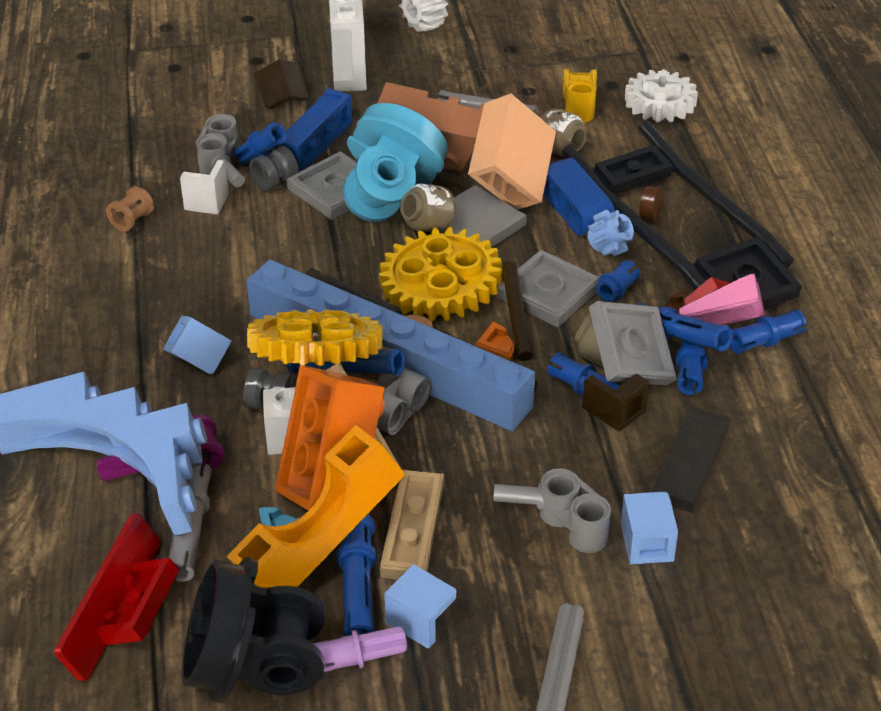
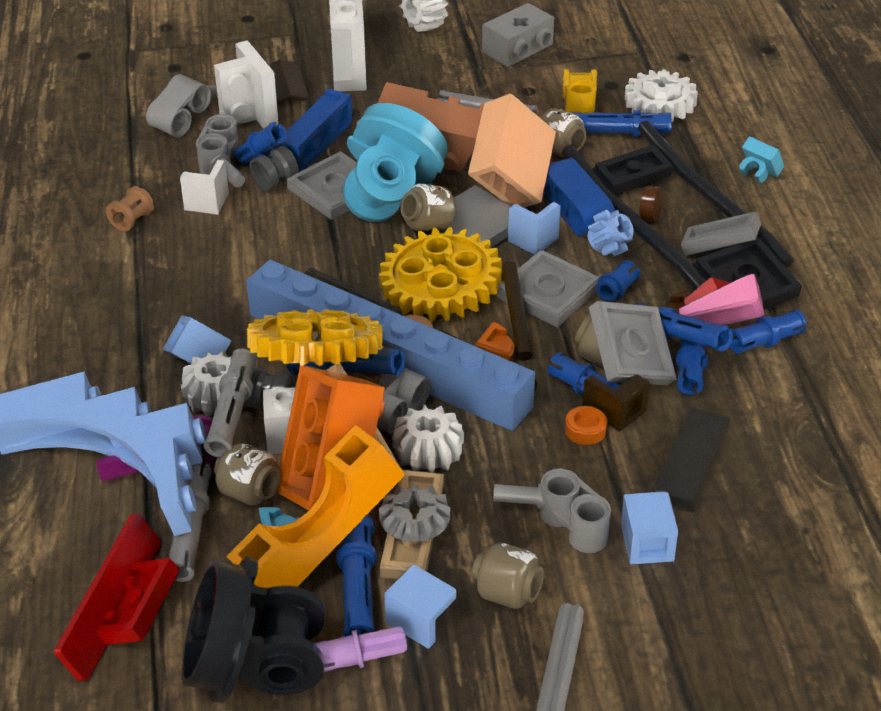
(172, 107): none -> light grey beam
(202, 381): none -> white gear
(234, 389): none -> light grey pin
(247, 87): none -> white bracket
(247, 474): none -> dark tan head
(428, 439): none -> white gear
(432, 516): none -> light grey gear
(508, 575): none -> dark tan head
(517, 34): none -> light grey brick
(532, 230): none -> light blue panel
(585, 425): none -> orange tile
(624, 122): none -> blue pin
(721, 233): none -> light grey tile
(763, 157): none -> medium azure tile

